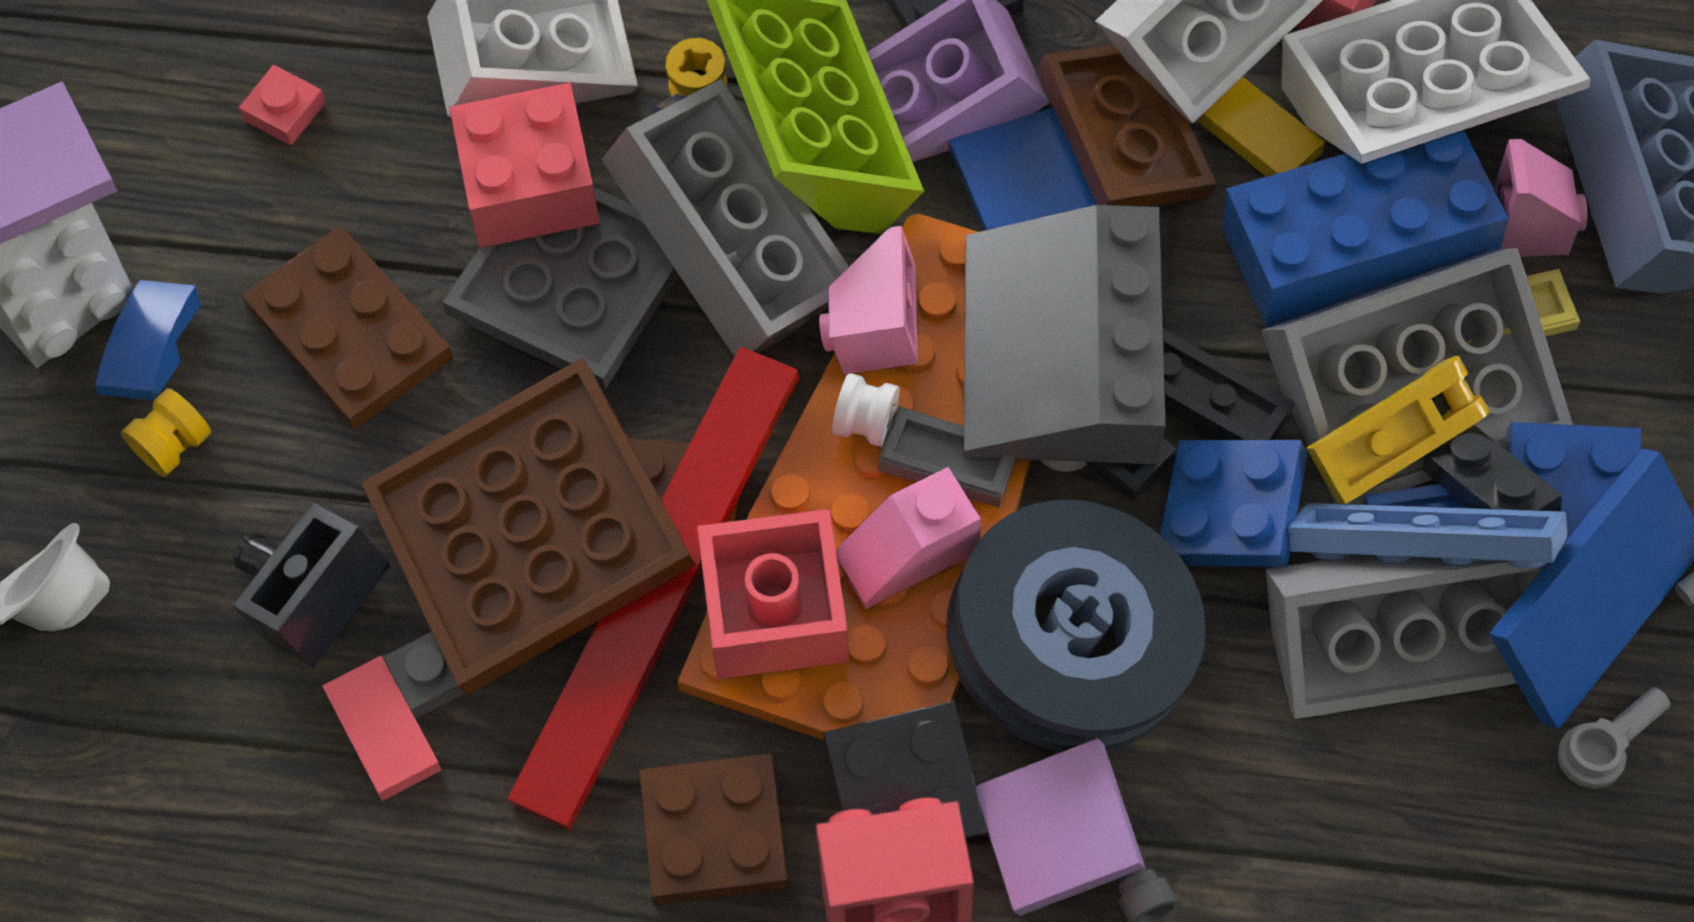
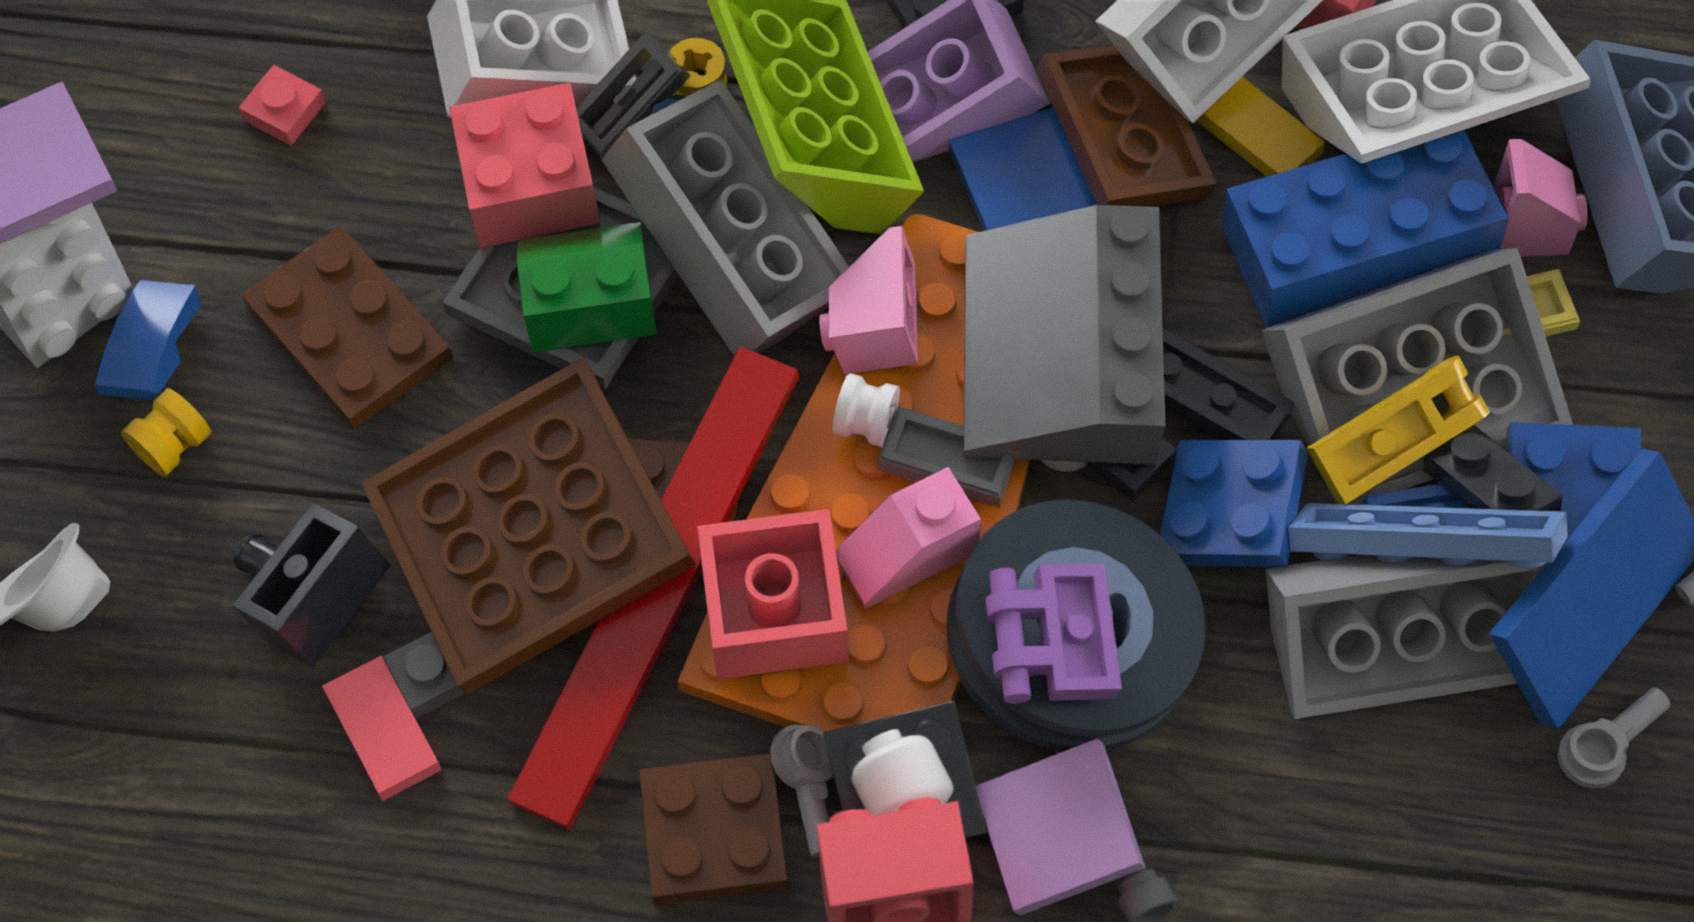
(585, 287): none -> green slope
(635, 101): none -> dark grey tile
(803, 764): none -> light grey plate
(898, 772): none -> white head
(1075, 633): none -> medium lavender plate

